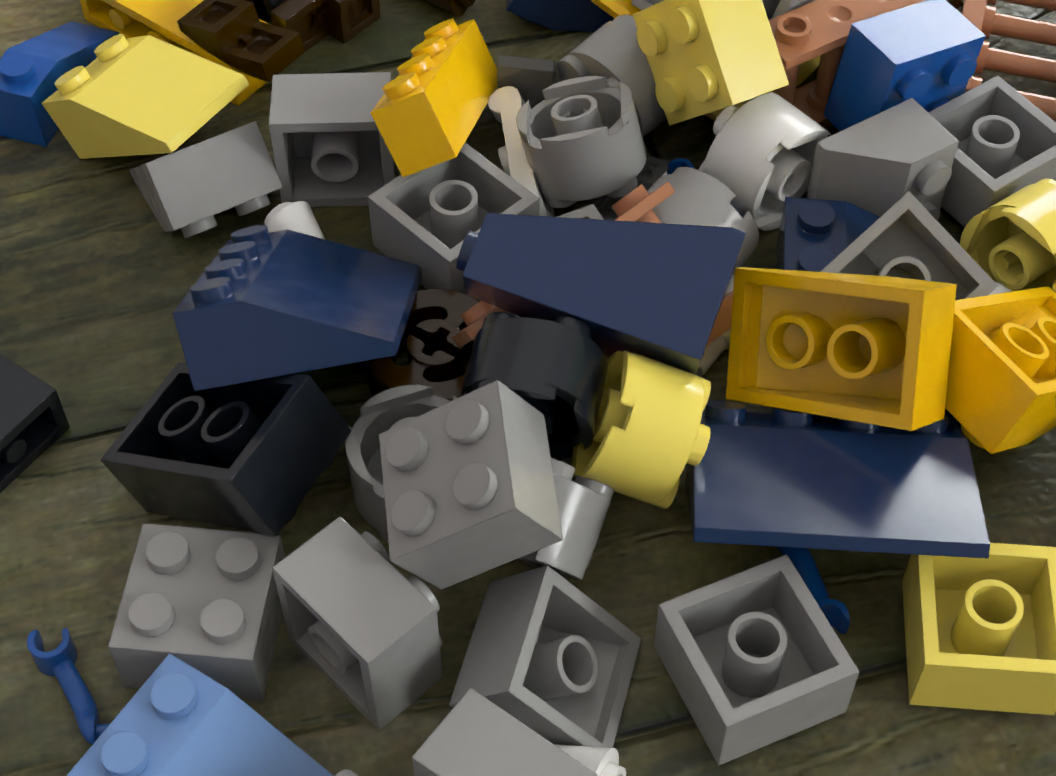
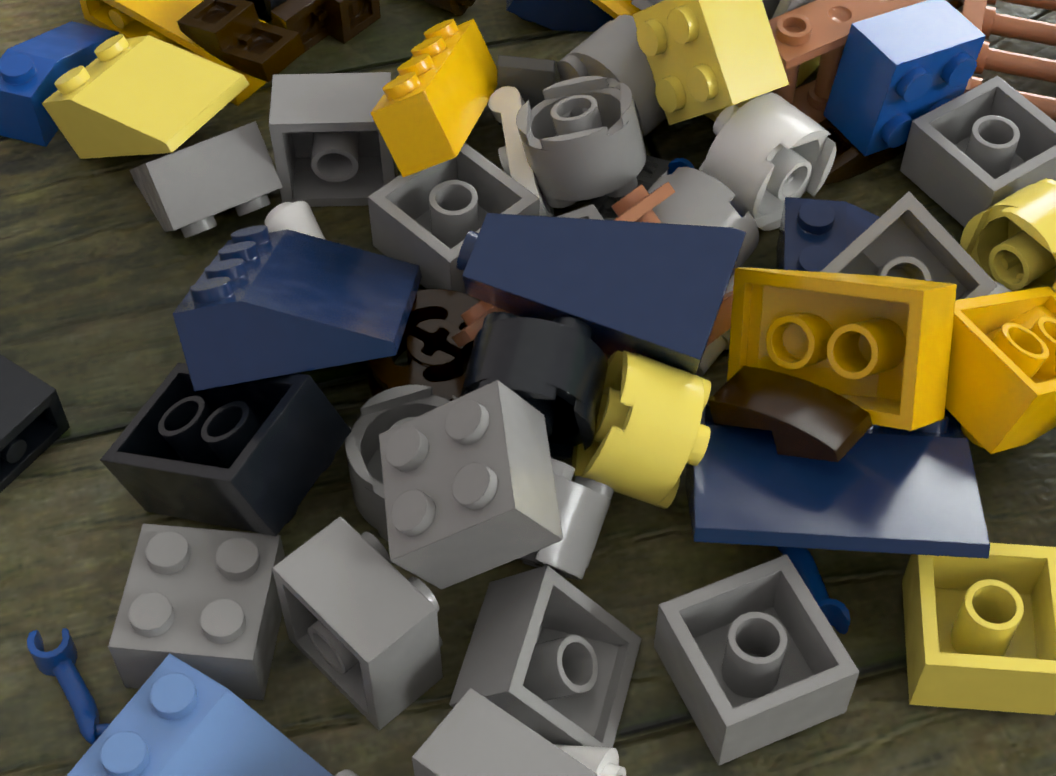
(800, 414): none -> dark brown slope
(884, 160): light grey slope -> none

